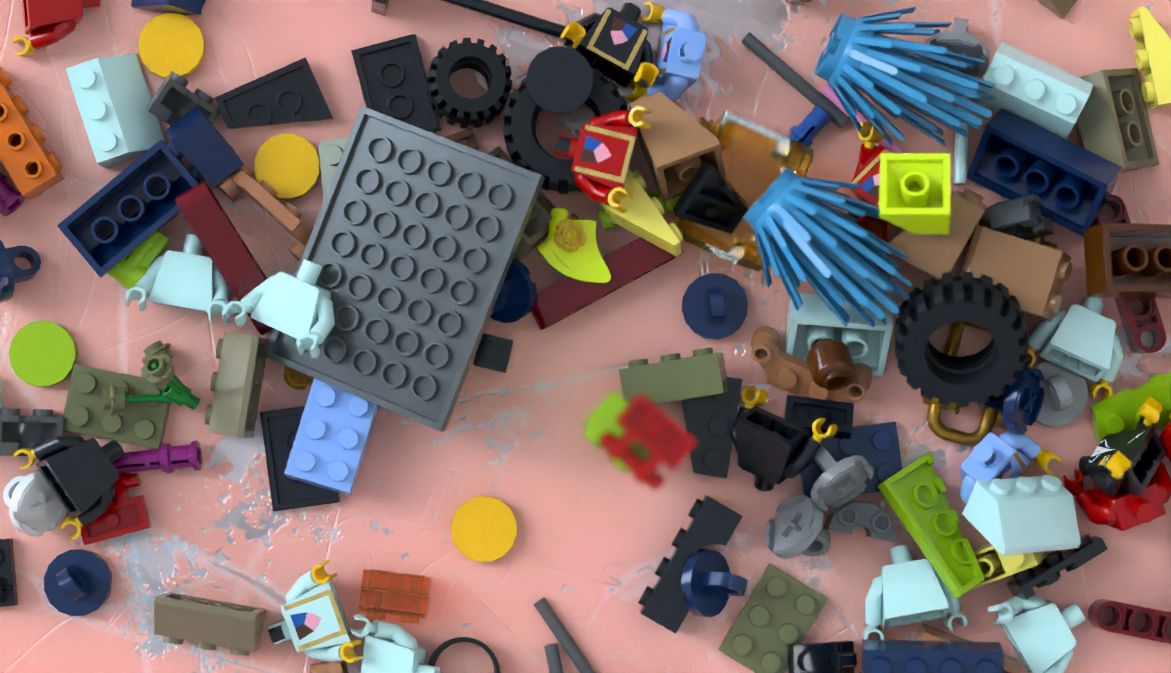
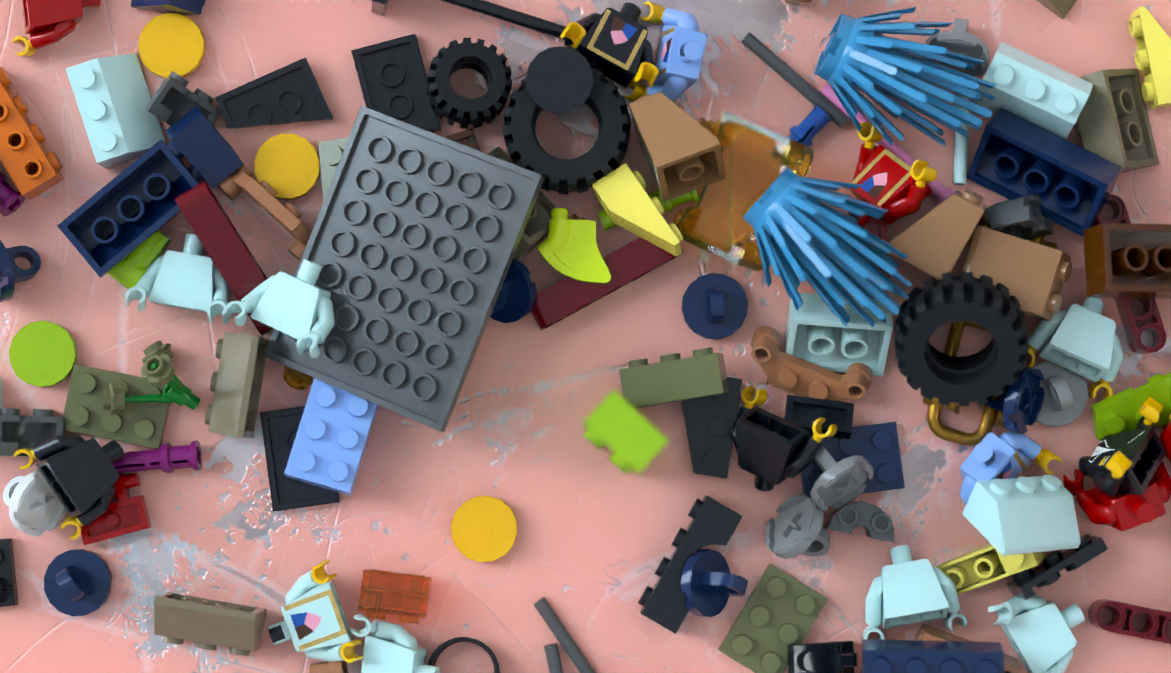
(493, 353): black plate -> none
(561, 235): clear yellow plate -> none
(604, 154): red torso -> none
(656, 433): red plate -> none
(711, 201): black wing -> none
(830, 364): reddish brown head -> none
(916, 191): neon yellow slope -> none
(925, 512): lime wing -> none

